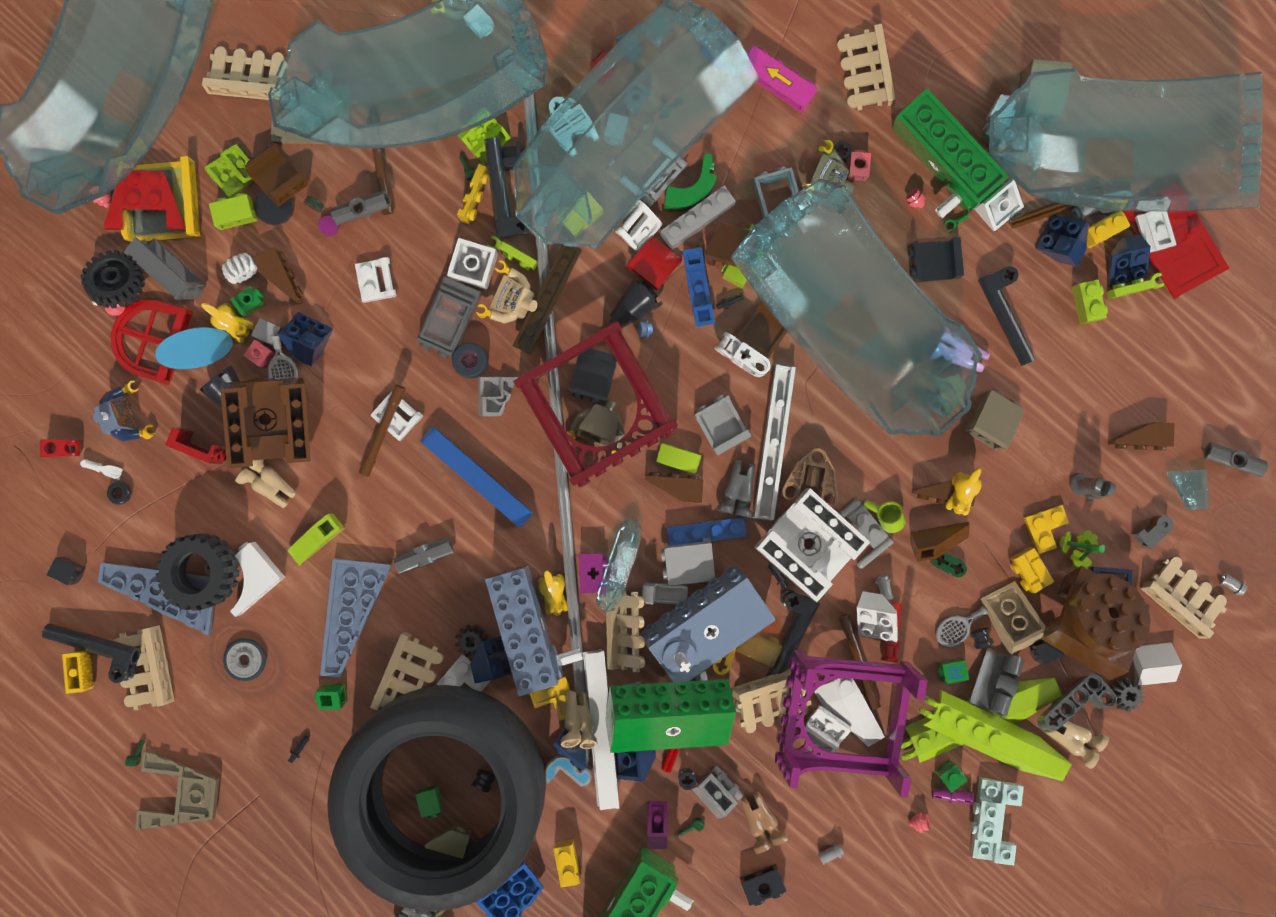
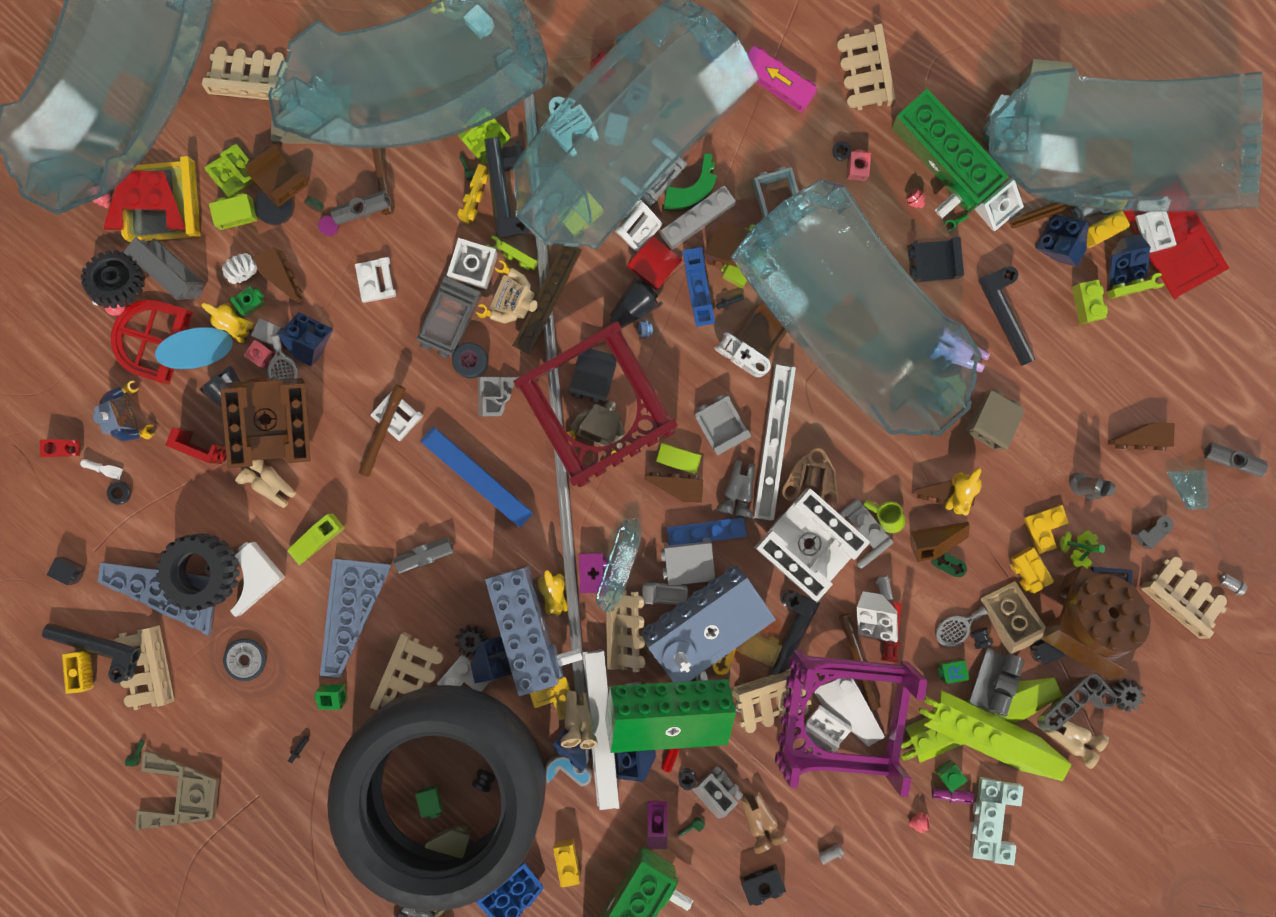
(778, 576): black piece -> none
(831, 168): dark tan torso -> none
(1156, 664): white slope -> none

